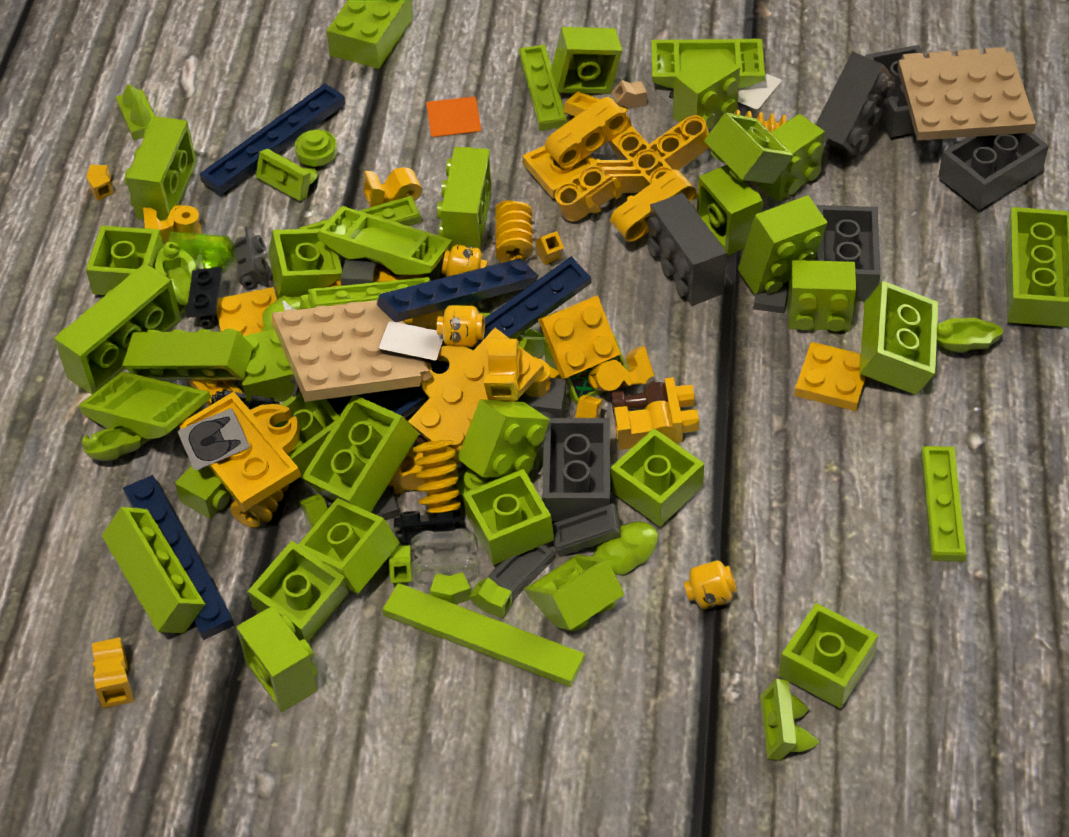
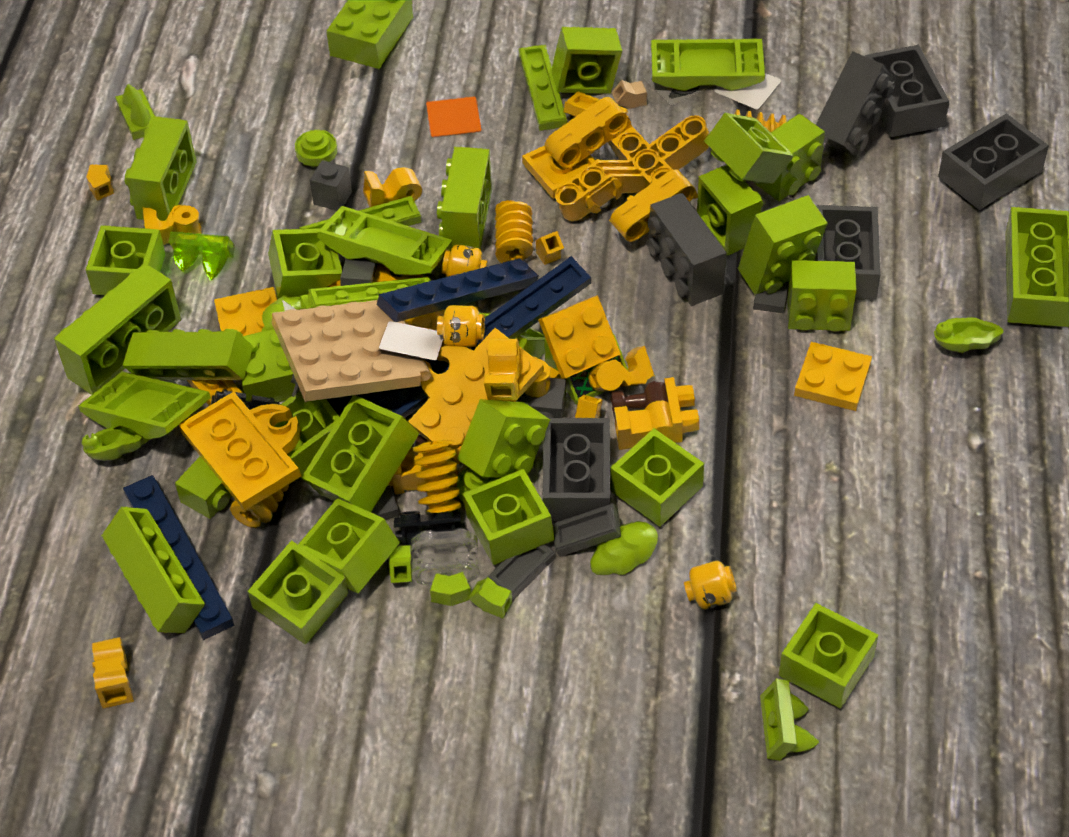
(178, 267): lime arm -> none
(204, 295): black hinge -> none
(213, 439): sticker -> none
(251, 260): dark grey hinge -> none
(274, 136): dark blue plate -> none
(278, 657): lime brick -> none
(284, 174): lime tile -> none
(313, 509): lime piece -> none
(330, 185): none -> dark grey brick
(484, 634): lime tile -> none
(576, 591): lime slope -> none
(707, 89): lime brick -> none
(899, 337): lime brick -> none
(943, 504): lime tile -> none
(965, 94): tan hinge -> none

